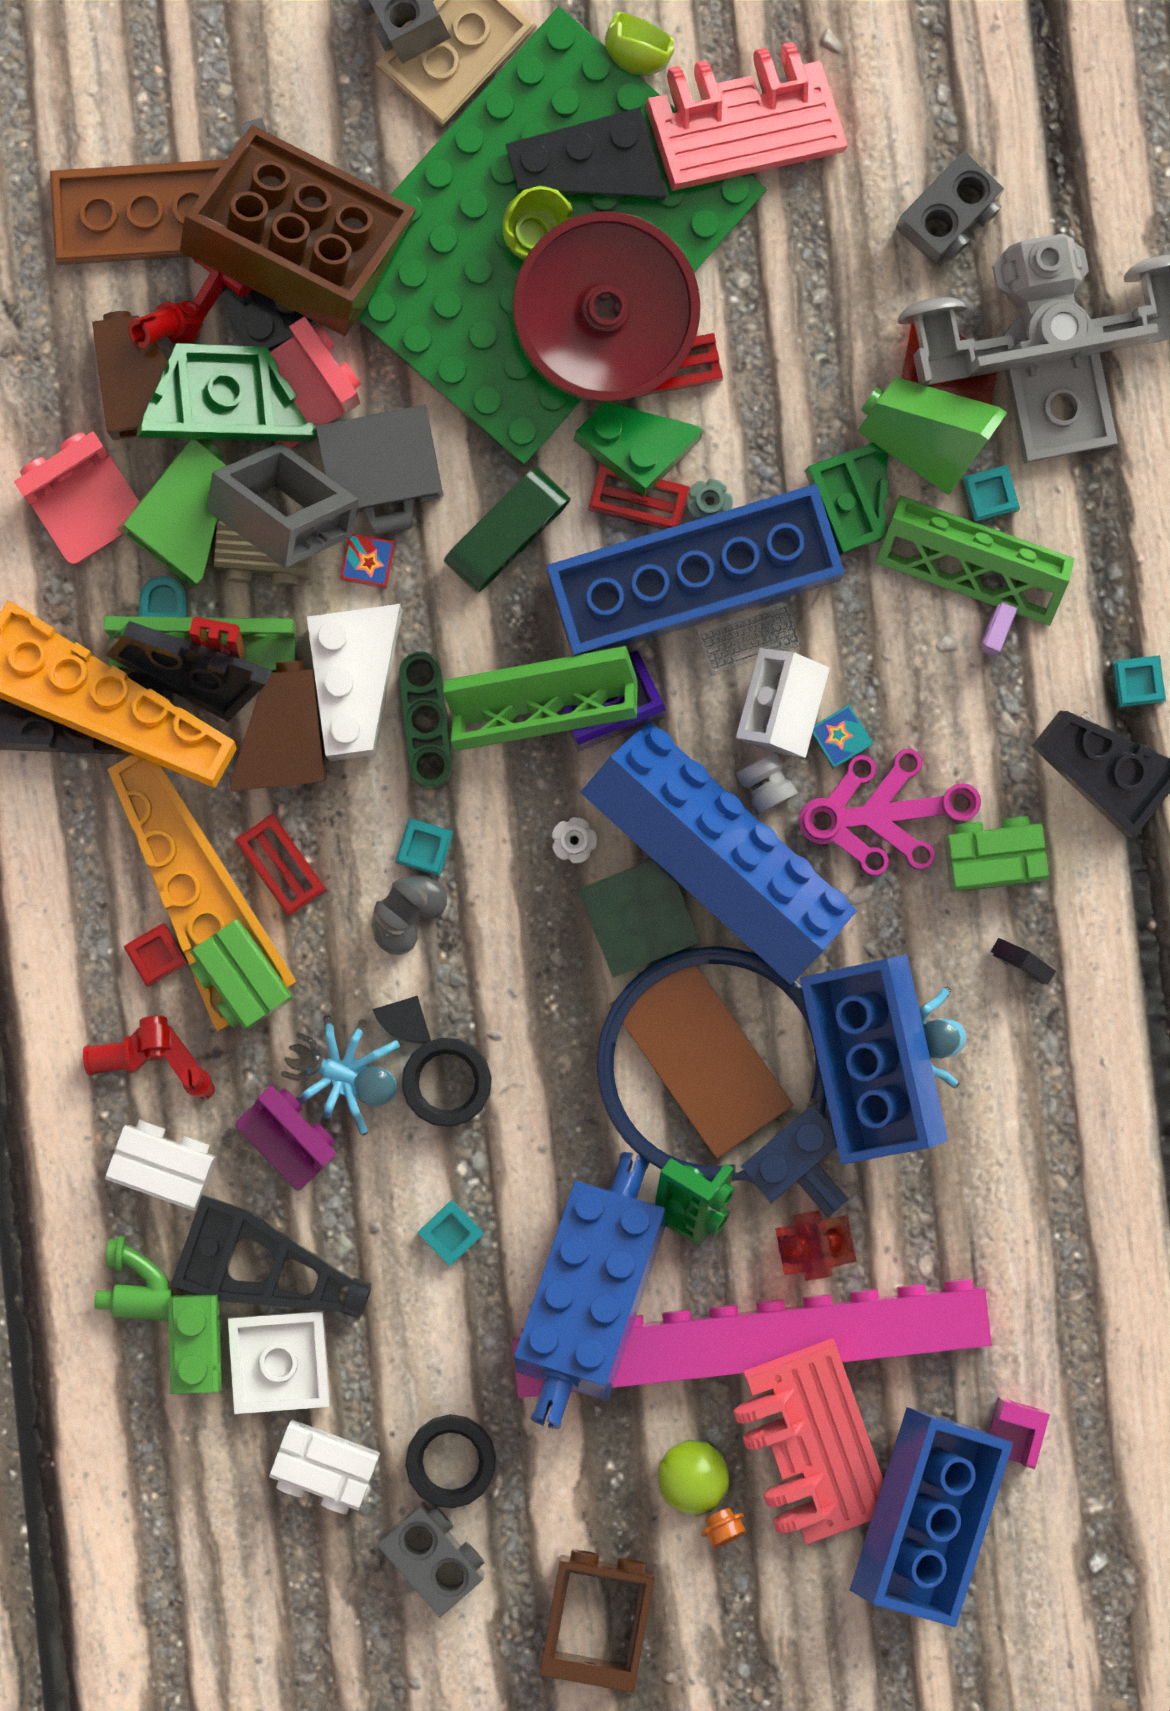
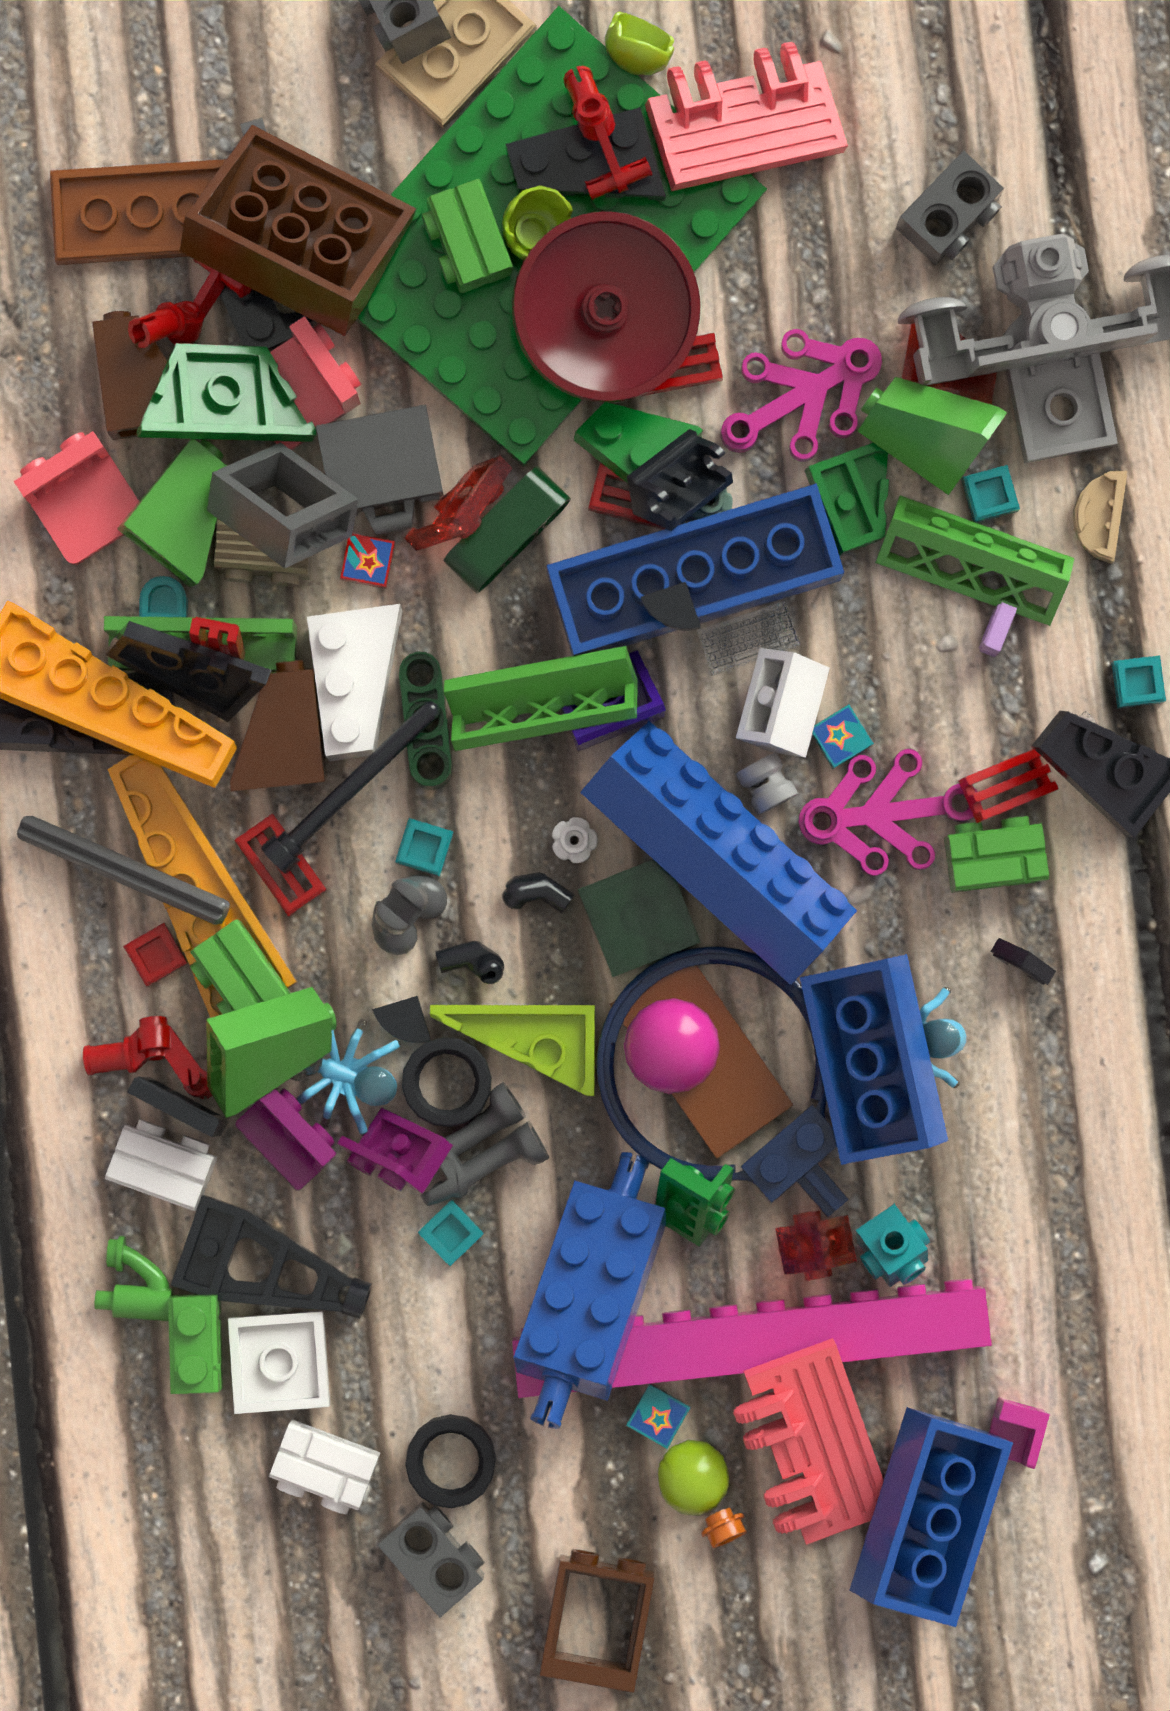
(123, 870): none -> dark grey axle
(178, 1106): none -> black tile
(265, 1046): none -> bright green slope
(286, 847): none -> black piece
(398, 1151): none -> magenta bracket
(463, 505): none -> clear red wing
(468, 236): none -> bright green brick
(474, 957): none -> black arm
(520, 1144): none -> dark grey piece
(535, 887): none -> black arm
(544, 1037): none -> lime wing
(596, 124): none -> red pin
(658, 1415): none -> tile
(671, 1046): none -> dark pink tile
(672, 607): none -> black tile
(678, 481): none -> black hinge
(808, 390): none -> dark pink plant
(888, 1232): none -> teal brick
(1037, 772): none -> red tile
(1099, 515): none -> tan tile

